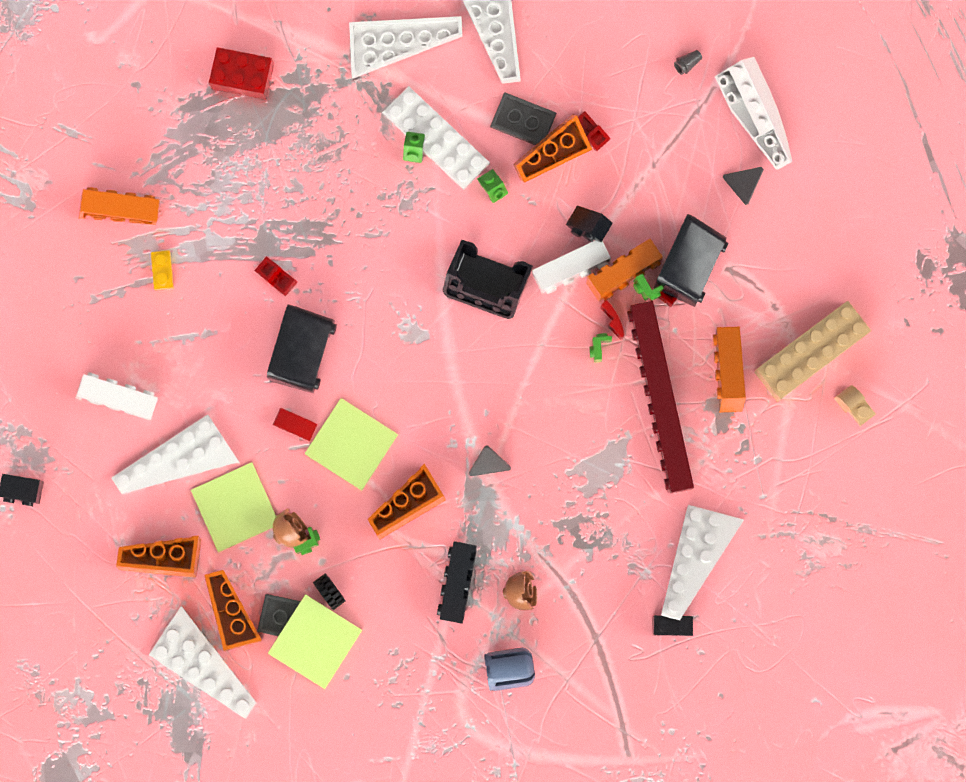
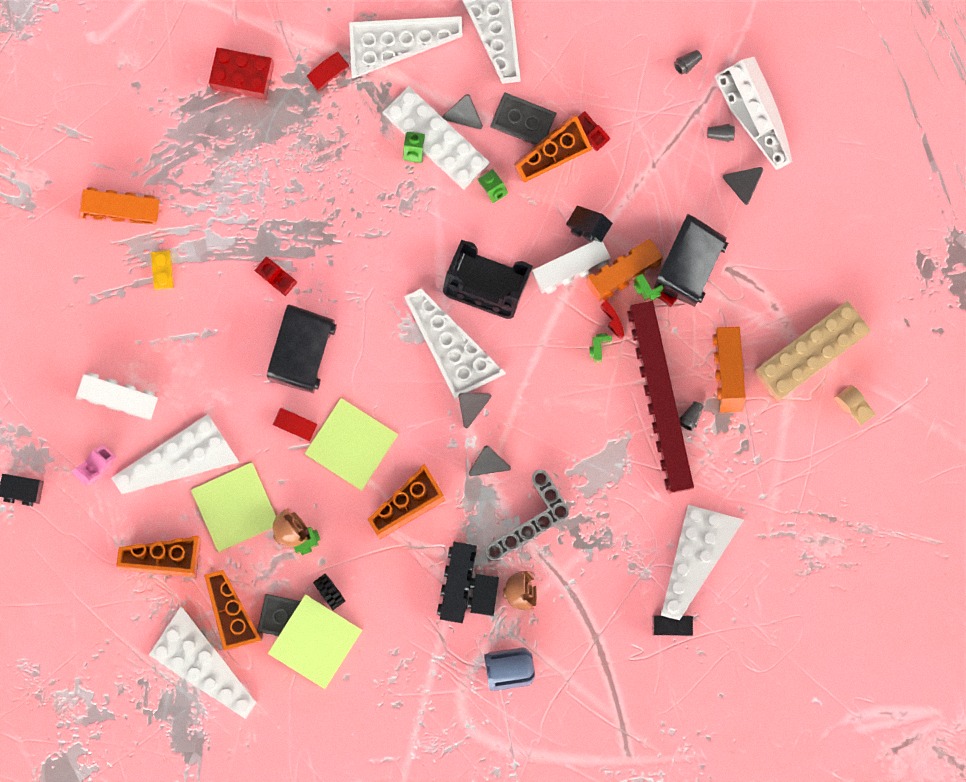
(94, 466): none -> bright pink brick
(327, 70): none -> red slope
(456, 354): none -> white wing
(464, 113): none -> piece
(471, 405): none -> dark grey piece
(484, 594): none -> black brick
(533, 523): none -> light grey beam
(691, 417): none -> dark grey cone
(721, 132): none -> dark grey cone

